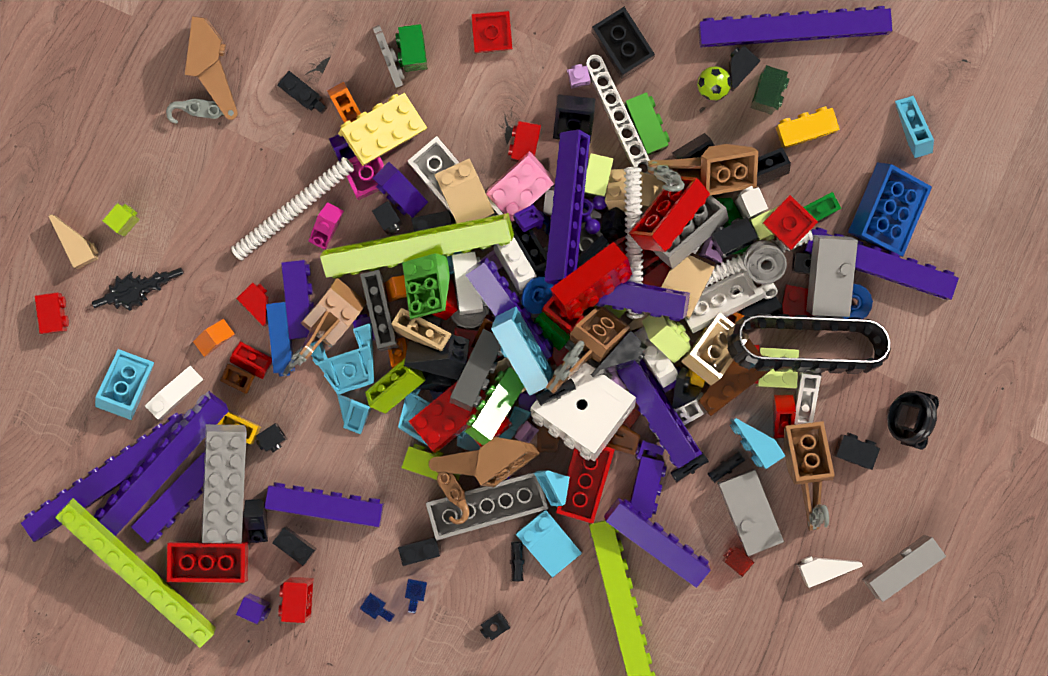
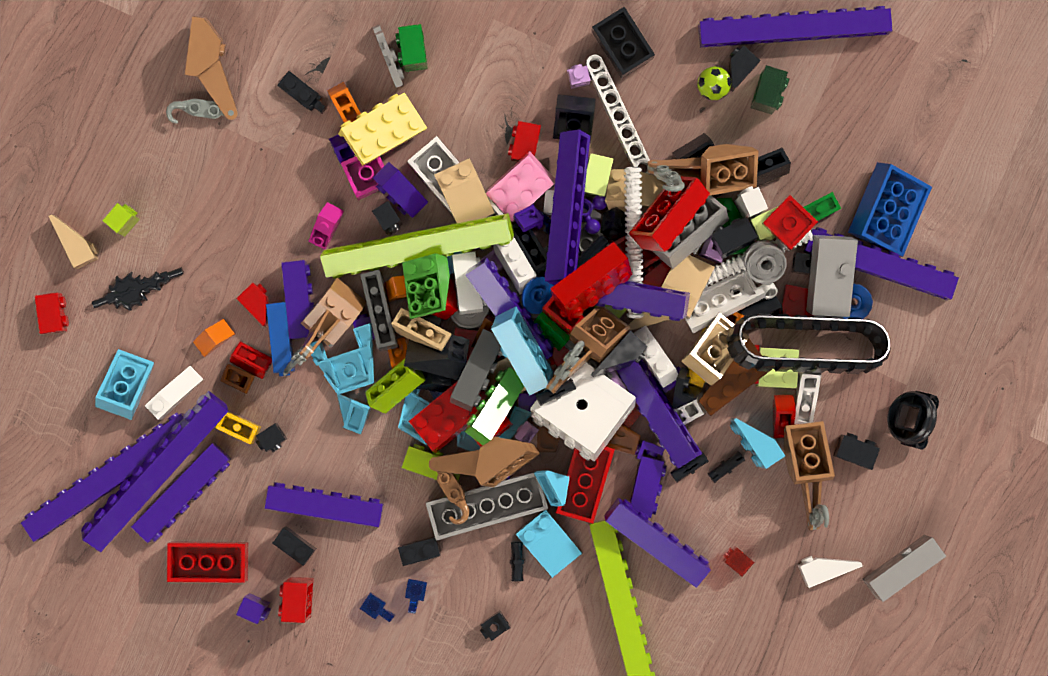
(136, 572): lime brick -> none
(223, 483): light grey brick -> none
(256, 520): black slope -> none
(292, 208): white piece -> none
(431, 221): black brick -> none
(492, 32): red plate -> none
(647, 123): bright green brick -> none
(667, 336): yellowish green brick -> none
(750, 512): light grey brick -> none
(807, 127): yellow brick -> none
(915, 127): medium azure slope -> none

